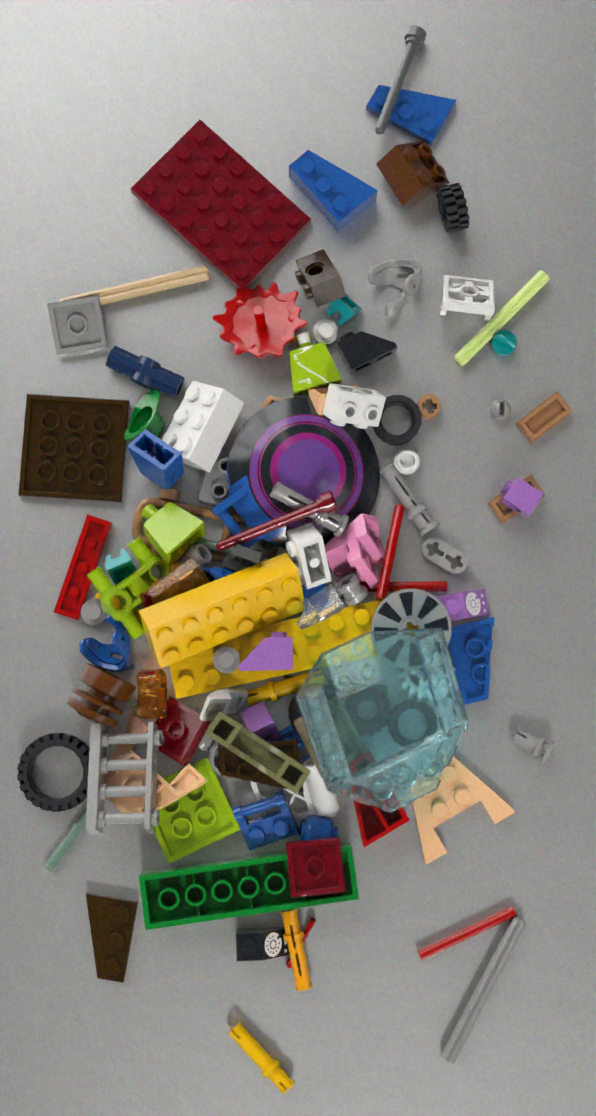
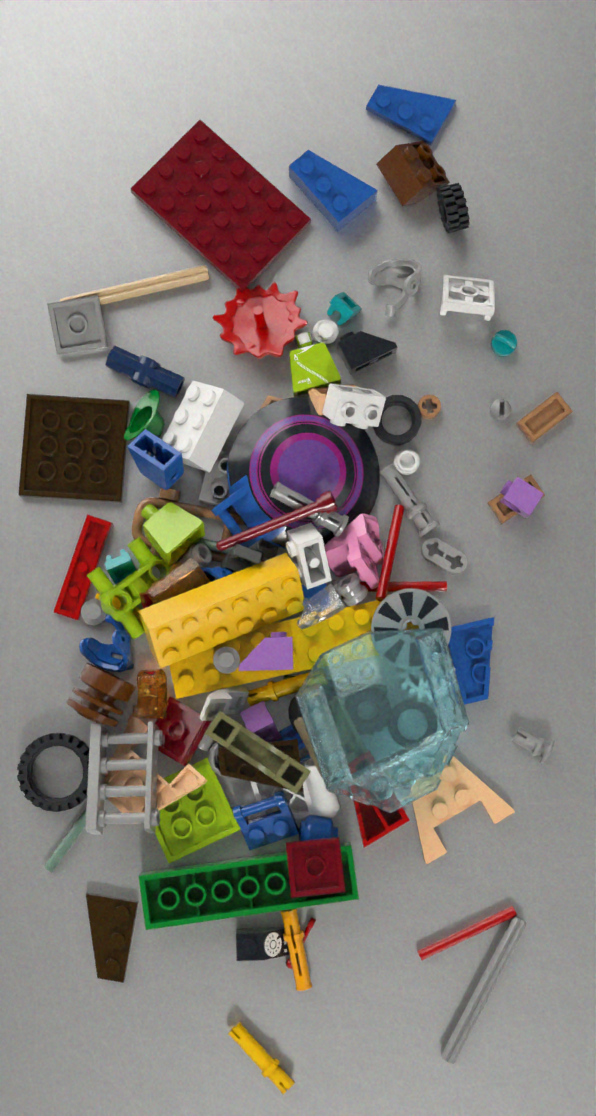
(319, 278): dark brown brick -> none
(414, 39): dark grey piece -> none
(465, 604): medium lavender slope -> none
(501, 318): yellowish green axle -> none

